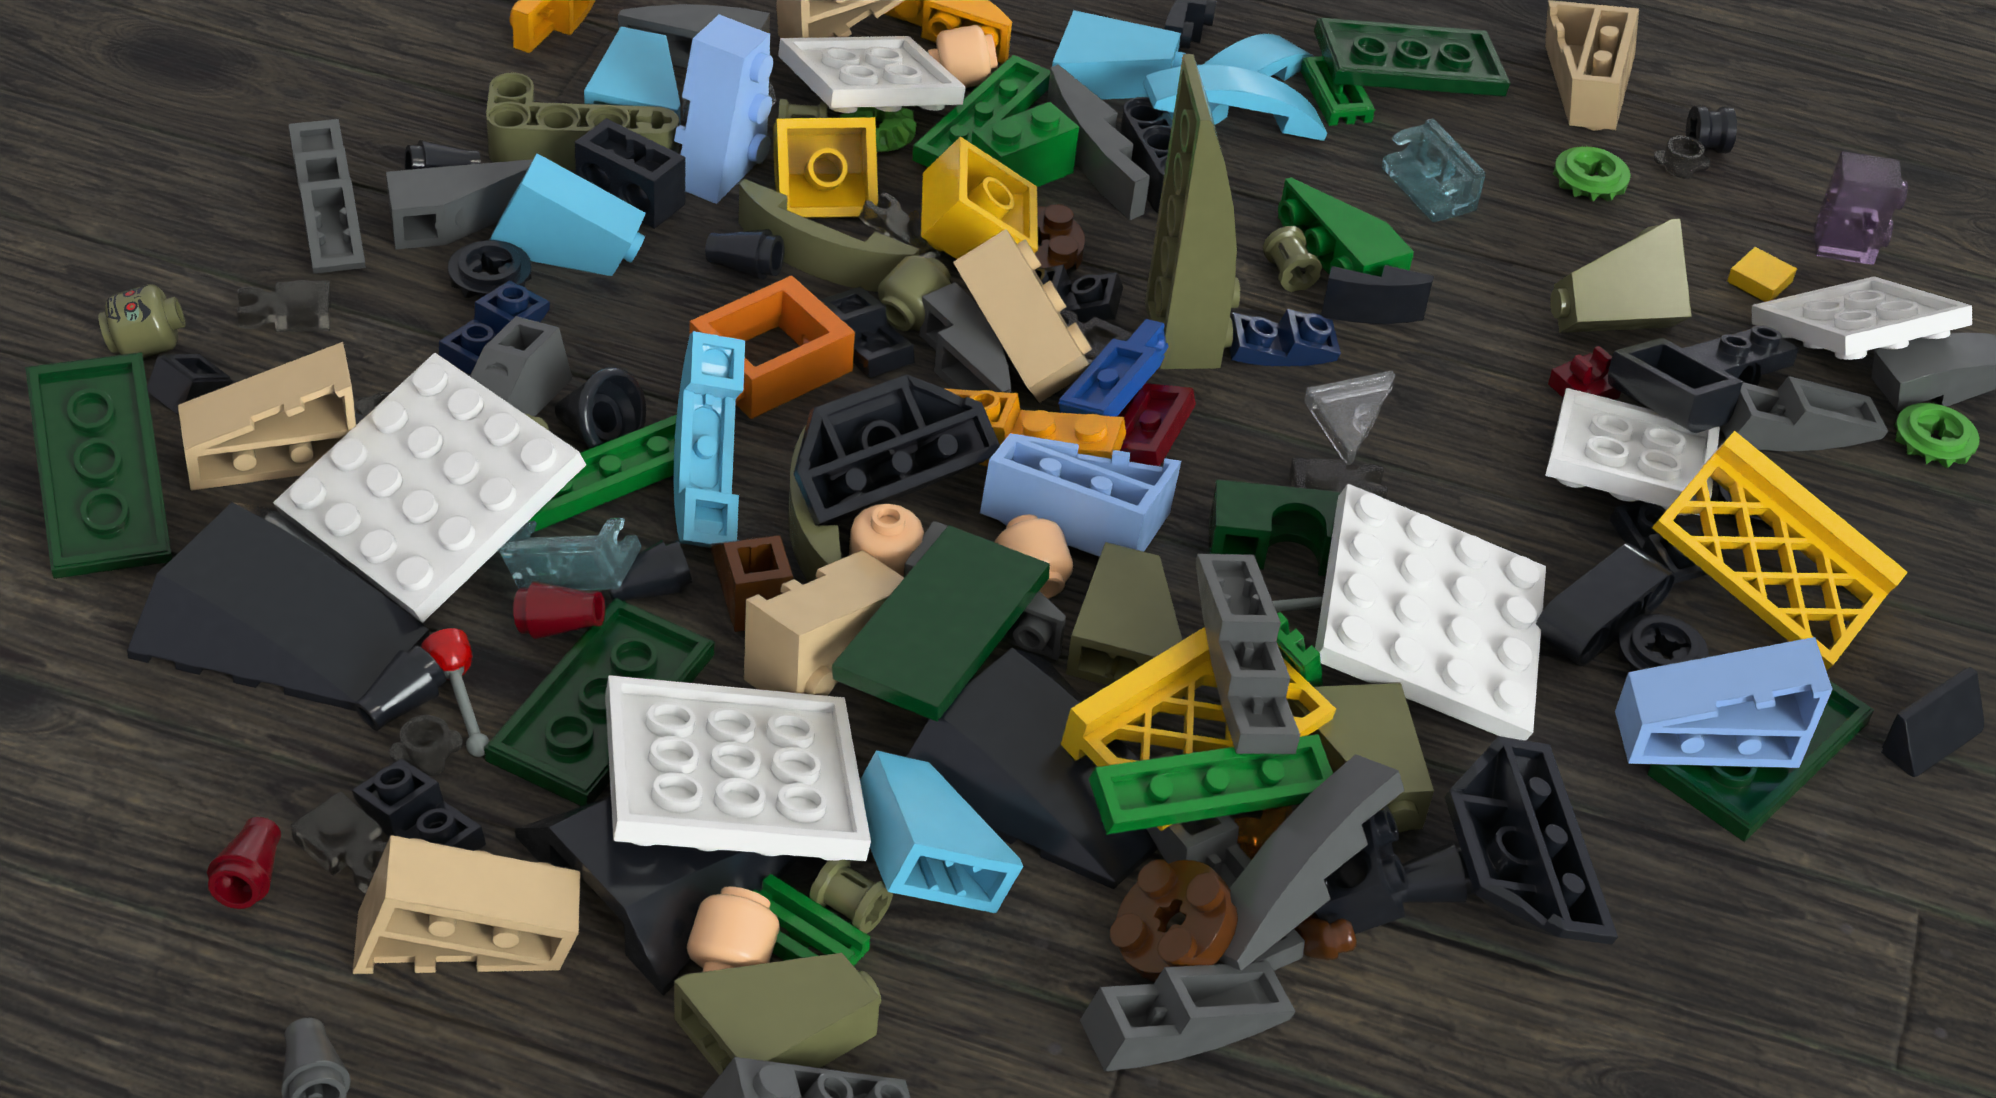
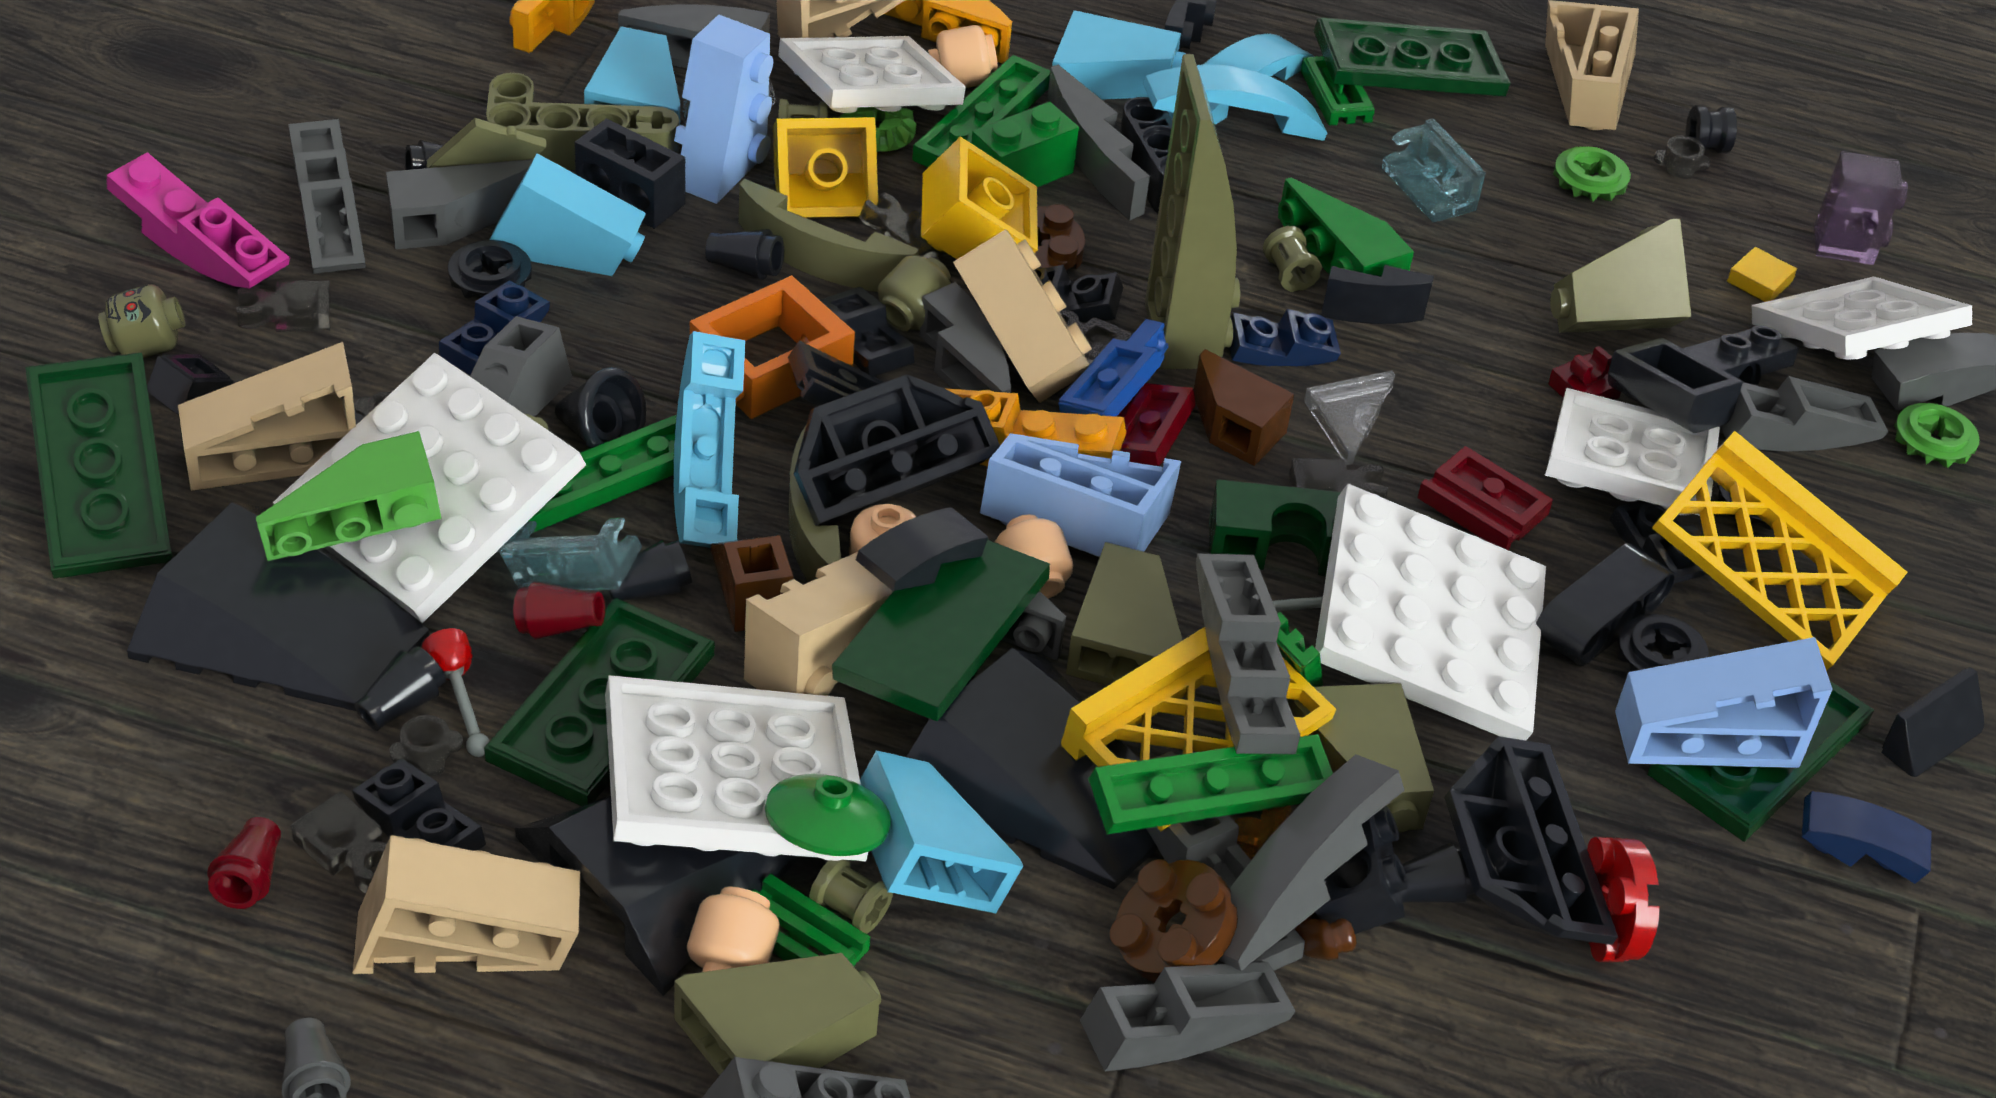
(195, 232): none -> dark pink slope
(359, 496): none -> bright green slope
(486, 143): none -> olive piece
(825, 377): none -> black plate
(827, 814): none -> green dish
(916, 548): none -> black slope
(1240, 408): none -> reddish brown slope
(1485, 498): none -> dark red plate
(1623, 872): none -> red plate
(1854, 827): none -> dark blue slope

